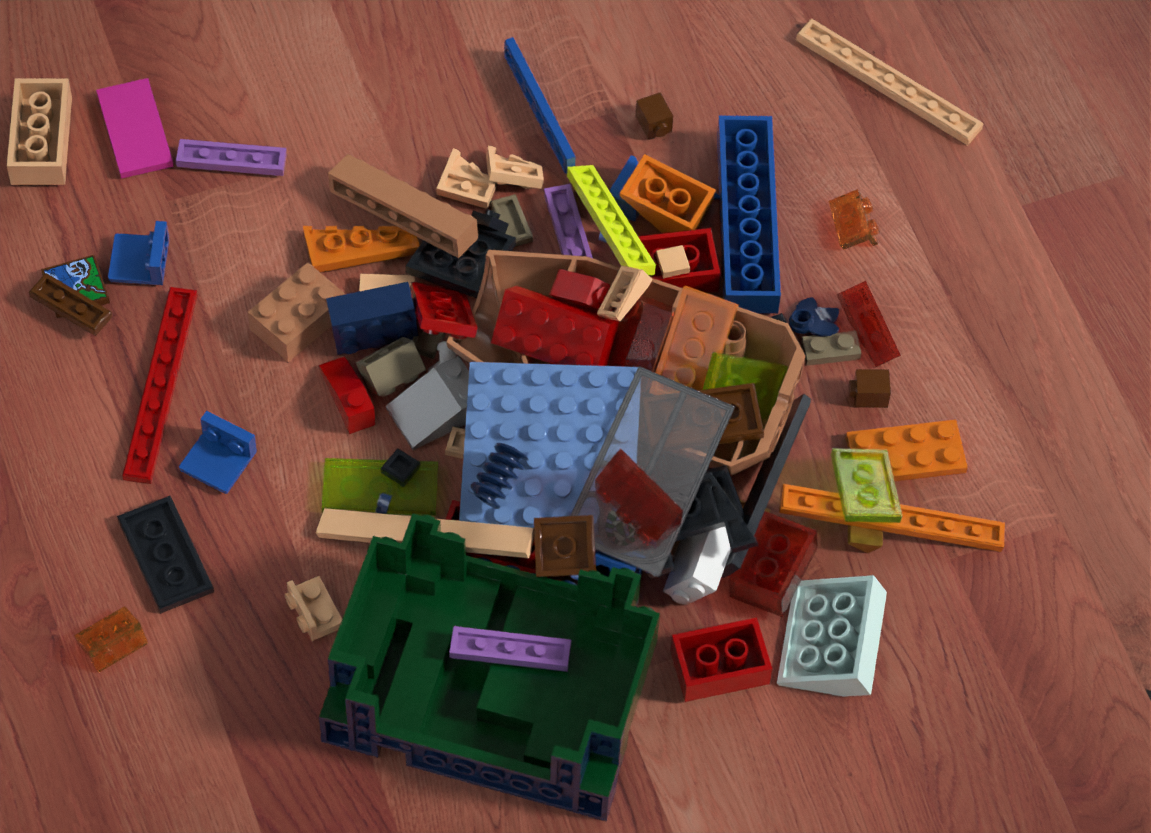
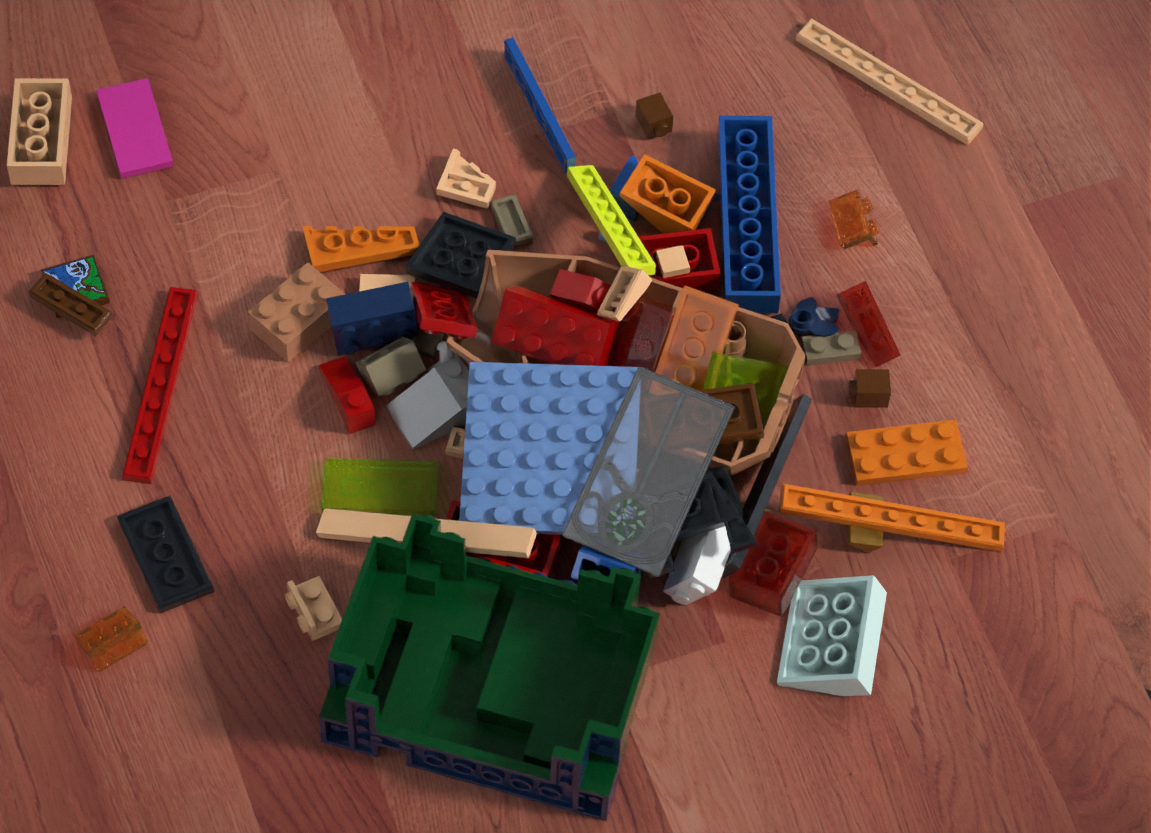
(140, 257): blue bracket -> none
(219, 453): blue bracket -> none
(231, 157): medium lavender plate -> none
(383, 503): dark blue tile -> none
(400, 467): black tile -> none
(403, 205): nougat brick -> none
(491, 220): black plate -> none
(497, 474): dark blue piece -> none
(510, 648): medium lavender plate -> none
(513, 170): light nougat wing -> none
(564, 545): reddish brown plate -> none
(567, 221): medium lavender plate -> none
(638, 500): clear red slope -> none
(721, 659): red brick -> none
(866, 485): clear neon green tile -> none

